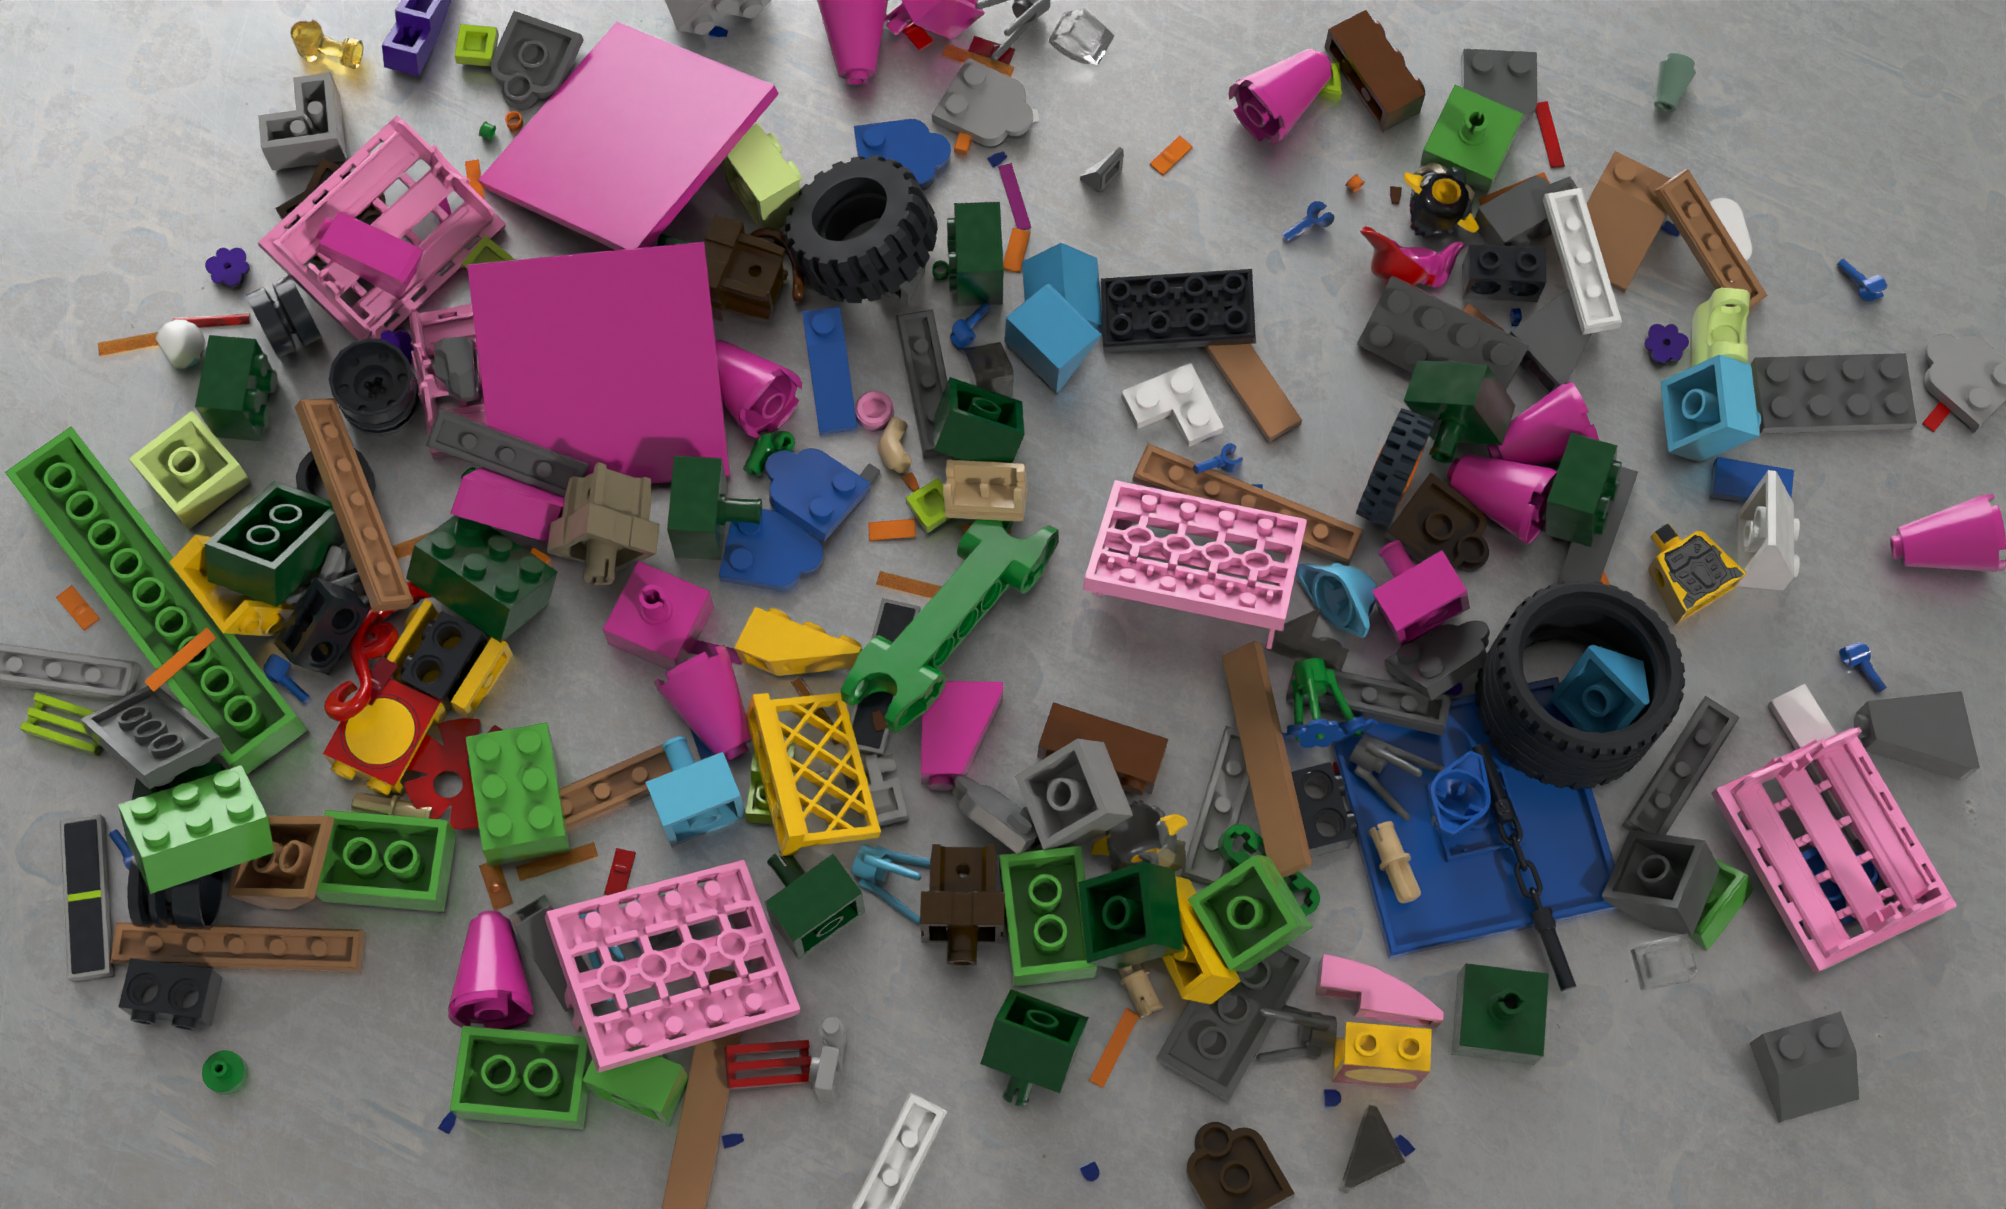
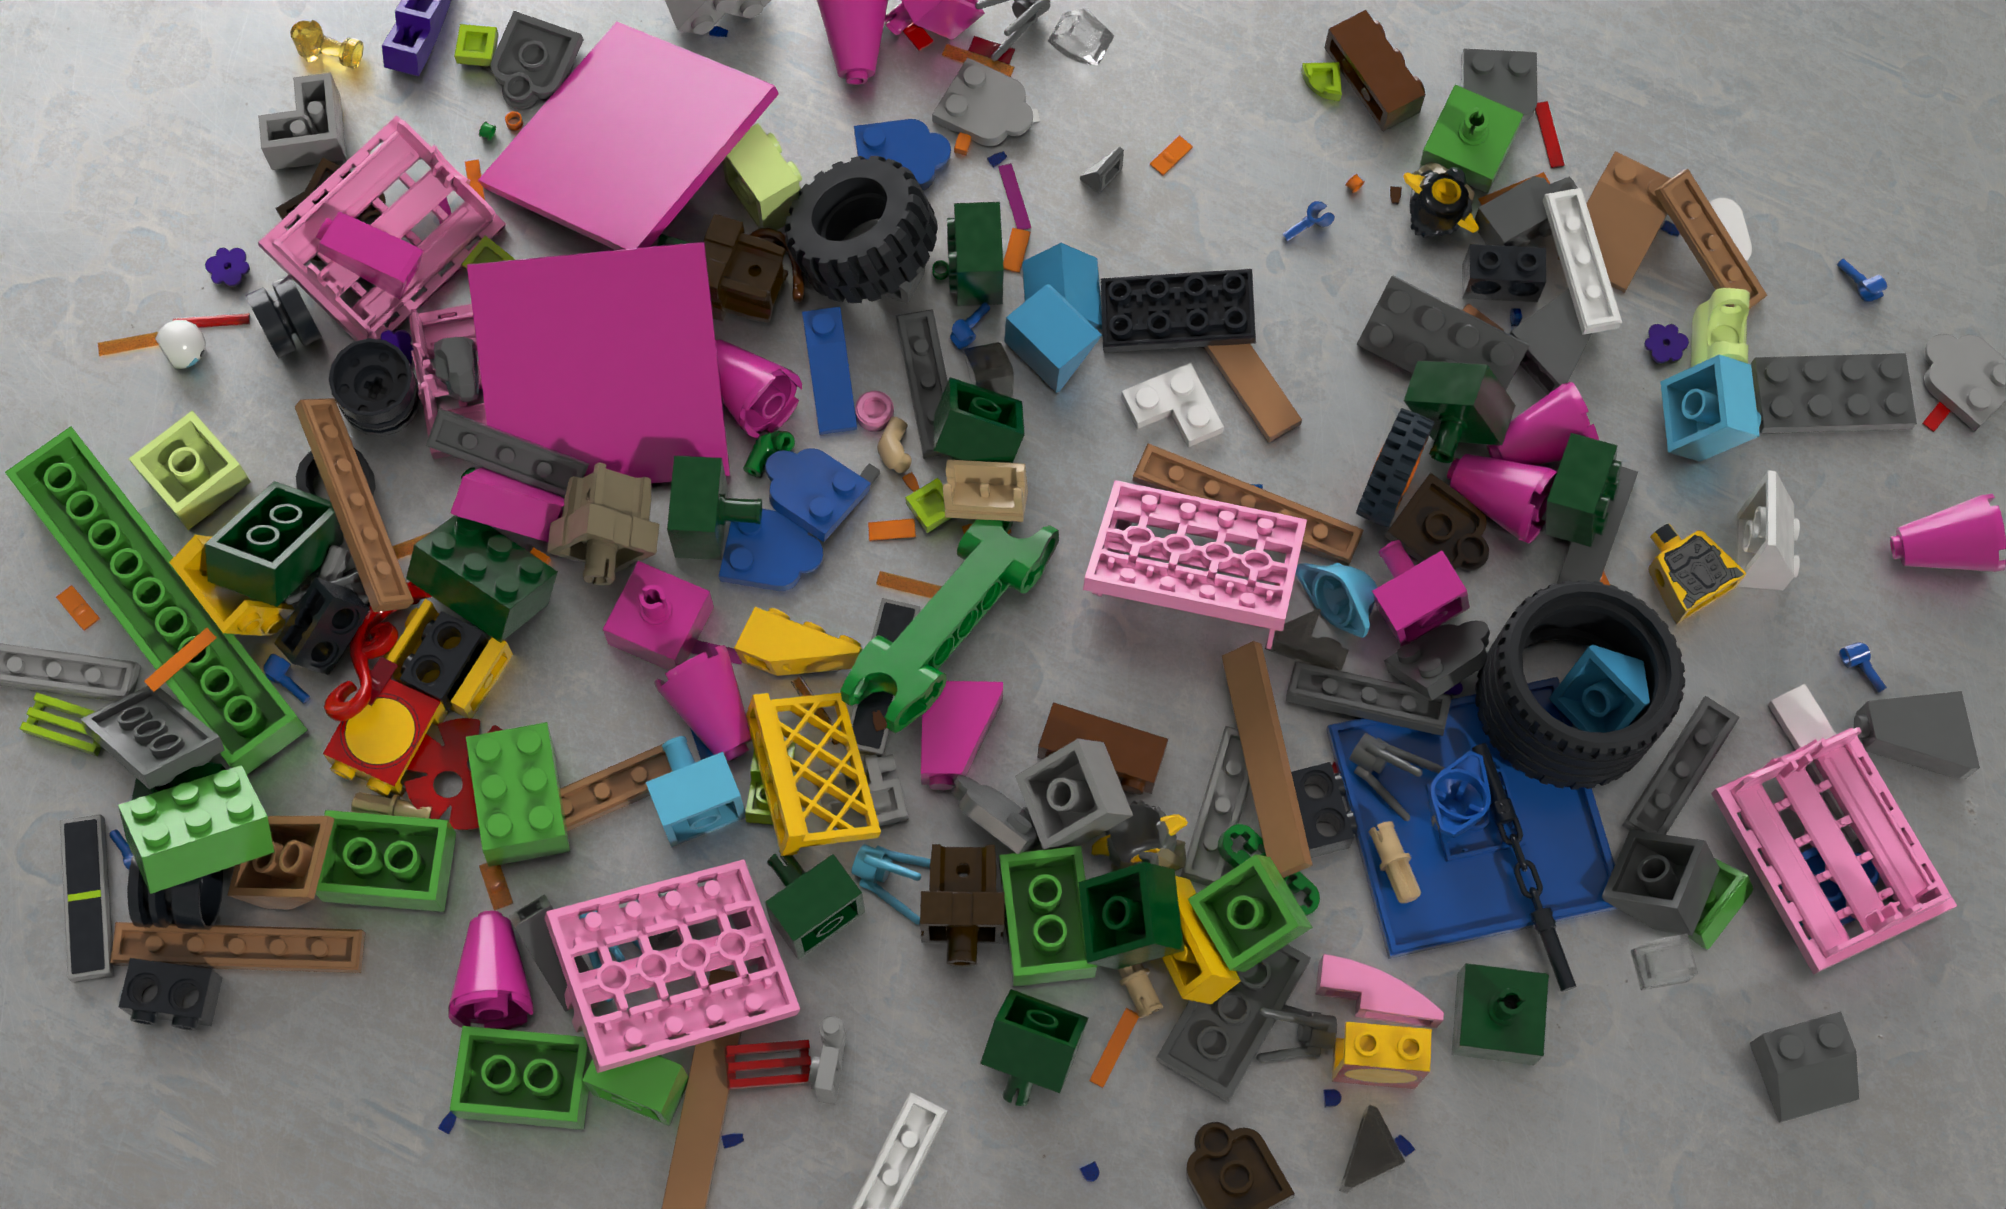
(225, 1072): green tile -> none
(235, 388): dark green brick -> none
(556, 861): clear orange piece -> none
(620, 871): red piece -> none
(1220, 461): blue hand -> none
(1280, 94): dark pink cone -> none
(1310, 683): plant -> none
(1410, 263): hair -> none
(1673, 79): sand green cone -> none
(1737, 479): blue tile -> none

